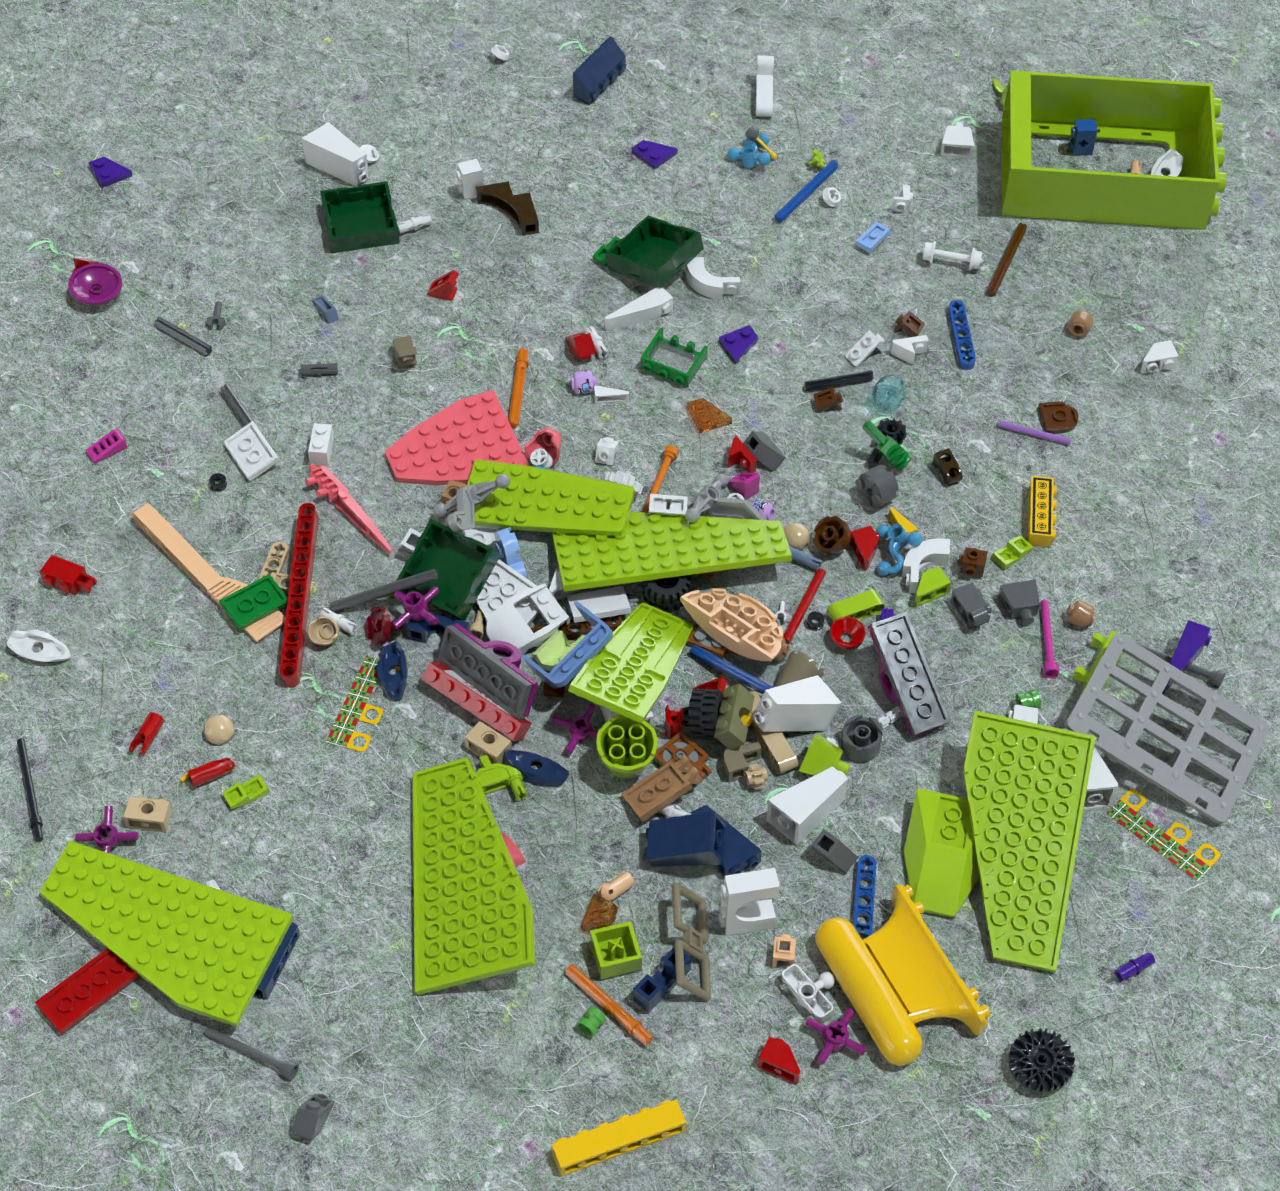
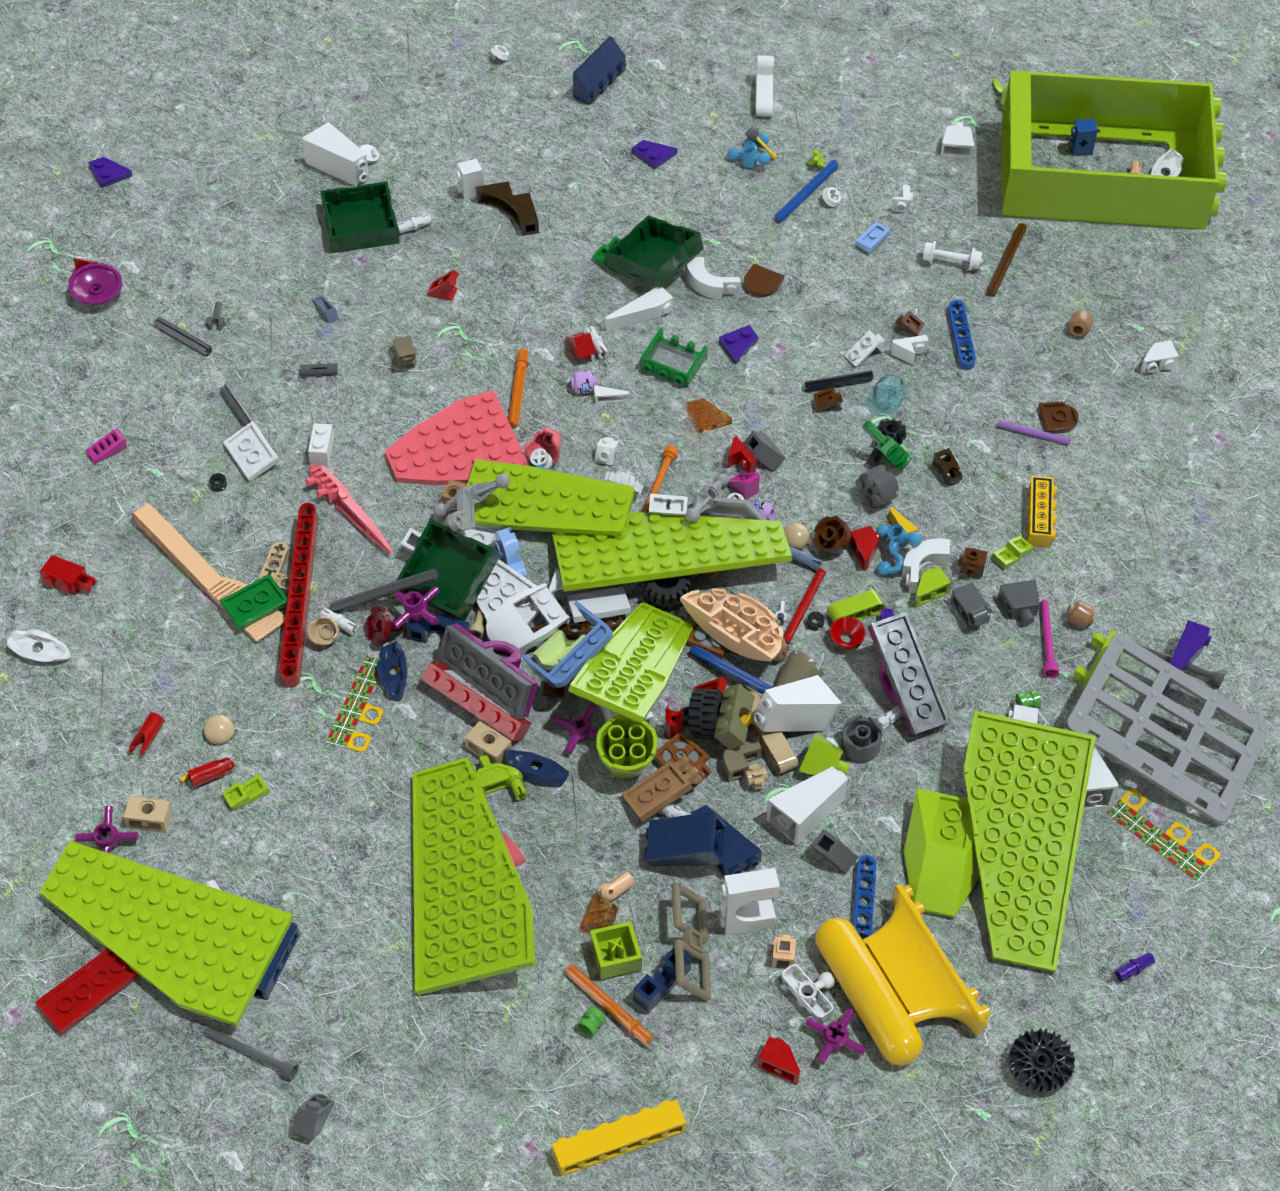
(35, 820): black bar -> none
(762, 281): none -> reddish brown tile

